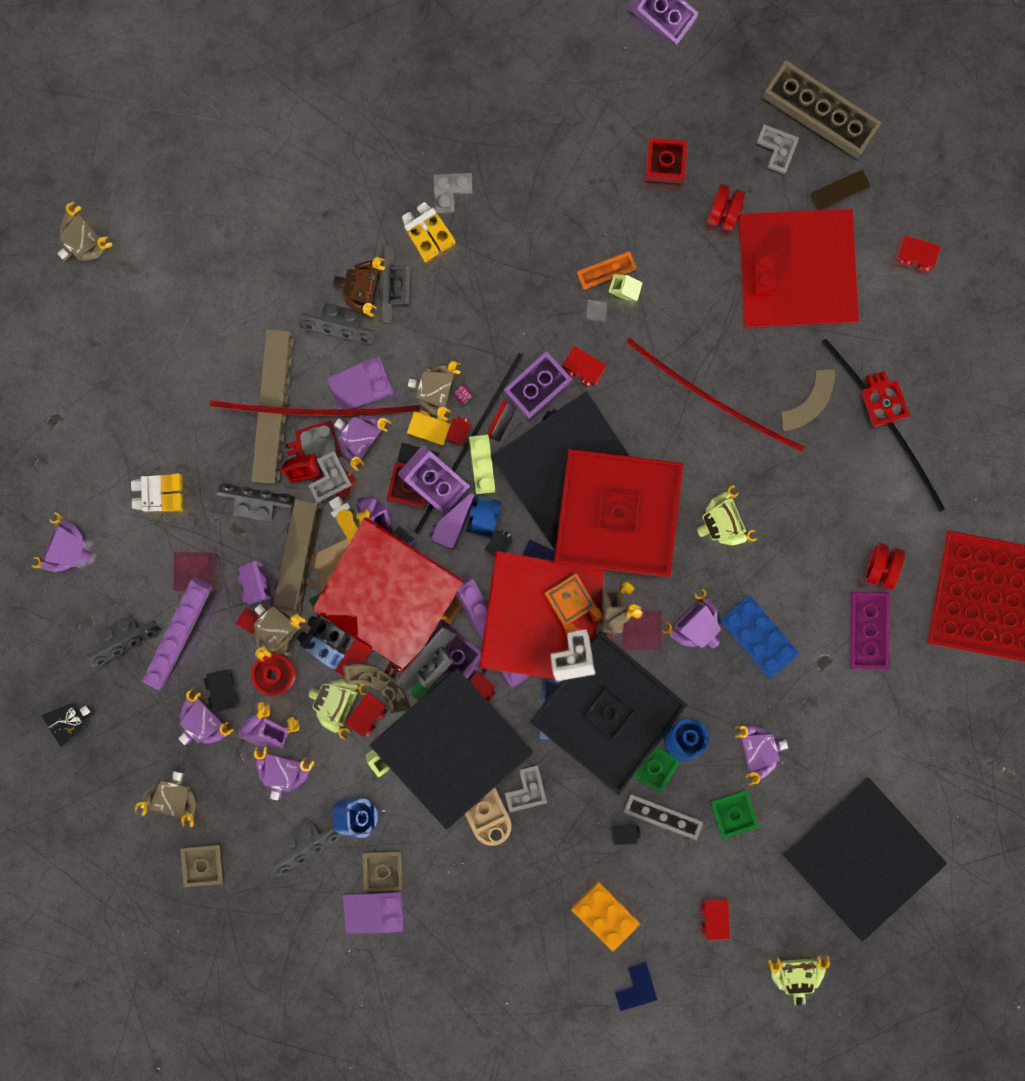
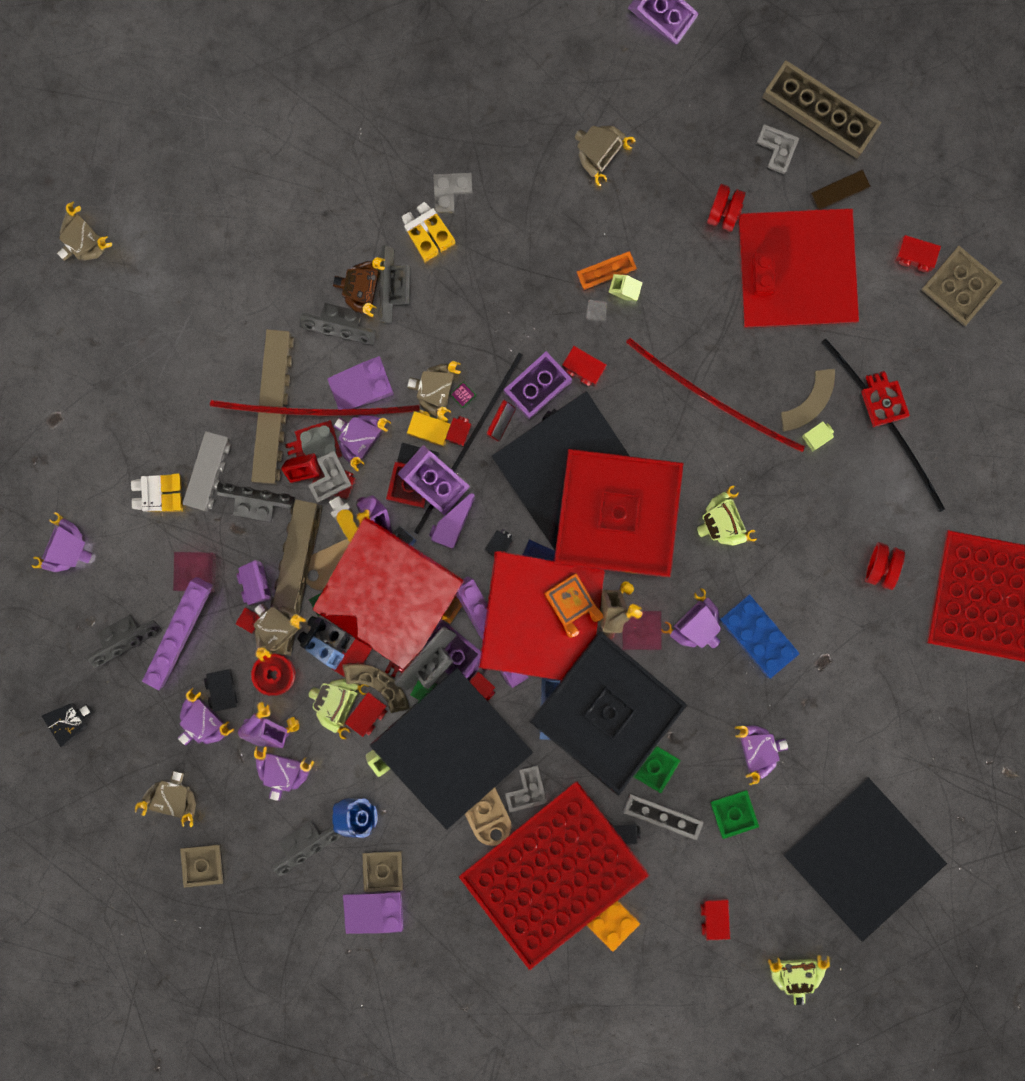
(206, 471): none -> light grey brick
(481, 464): yellowish green brick -> none
(483, 516): blue brick -> none
(553, 875): none -> red plate
(577, 661): white brick -> none
(599, 147): none -> dark tan torso
(641, 991): clear blue plate -> none
(666, 160): red brick -> none
(681, 748): blue brick -> none
(818, 436): none -> yellowish green brick
(869, 630): magenta tile -> none
(961, 286): none -> dark tan plate

